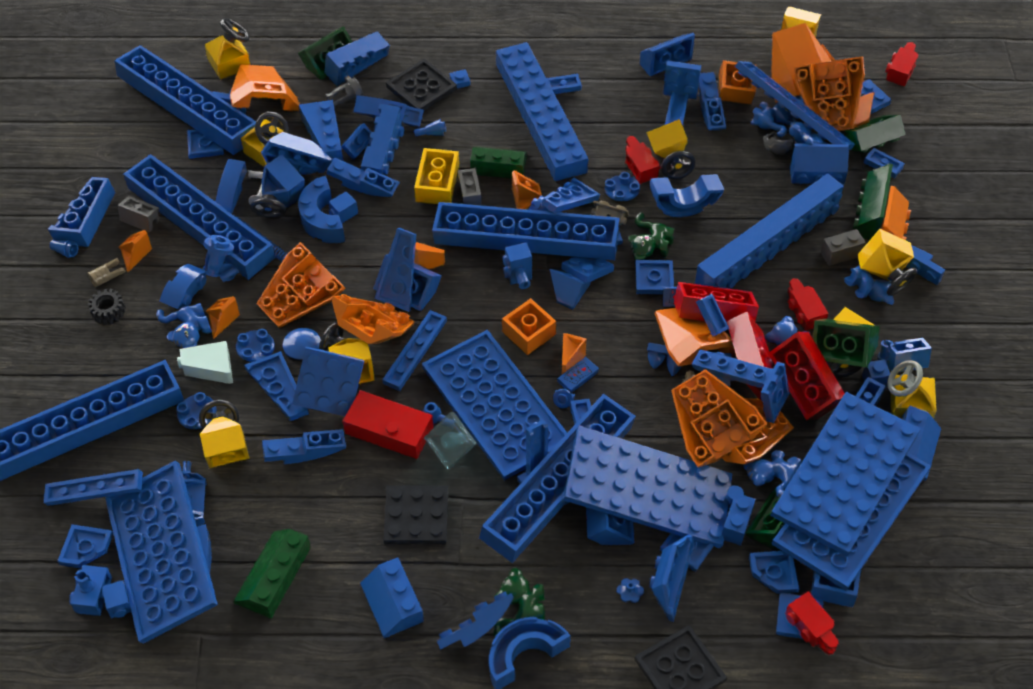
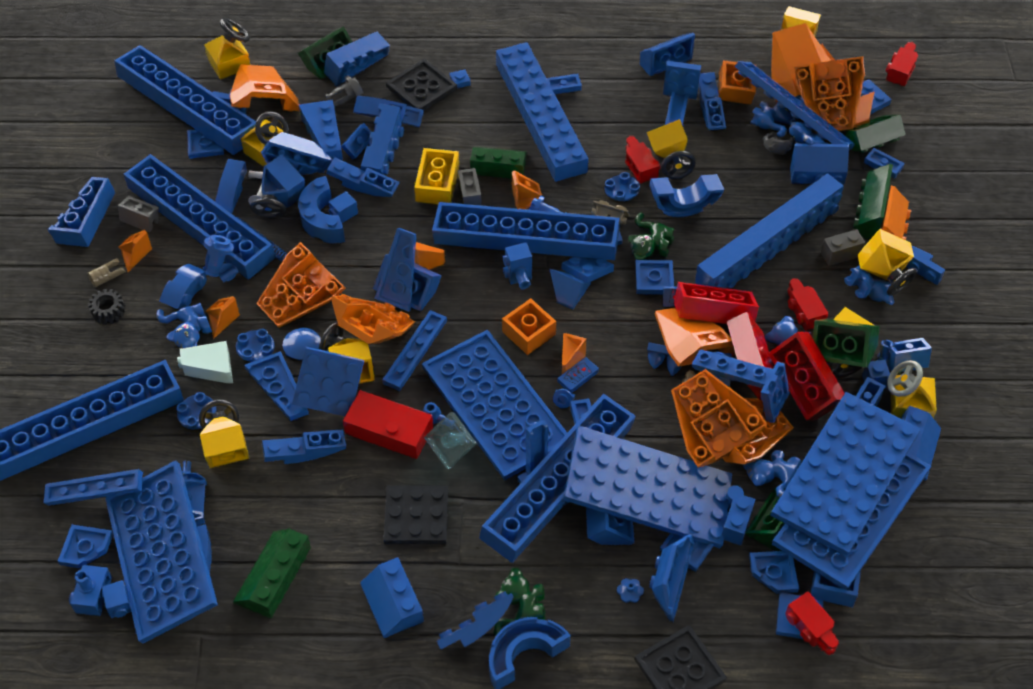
(65, 247): blue cone -> none
(434, 128): blue cone -> none
(570, 196): blue wing -> none
(712, 315): blue tile -> none

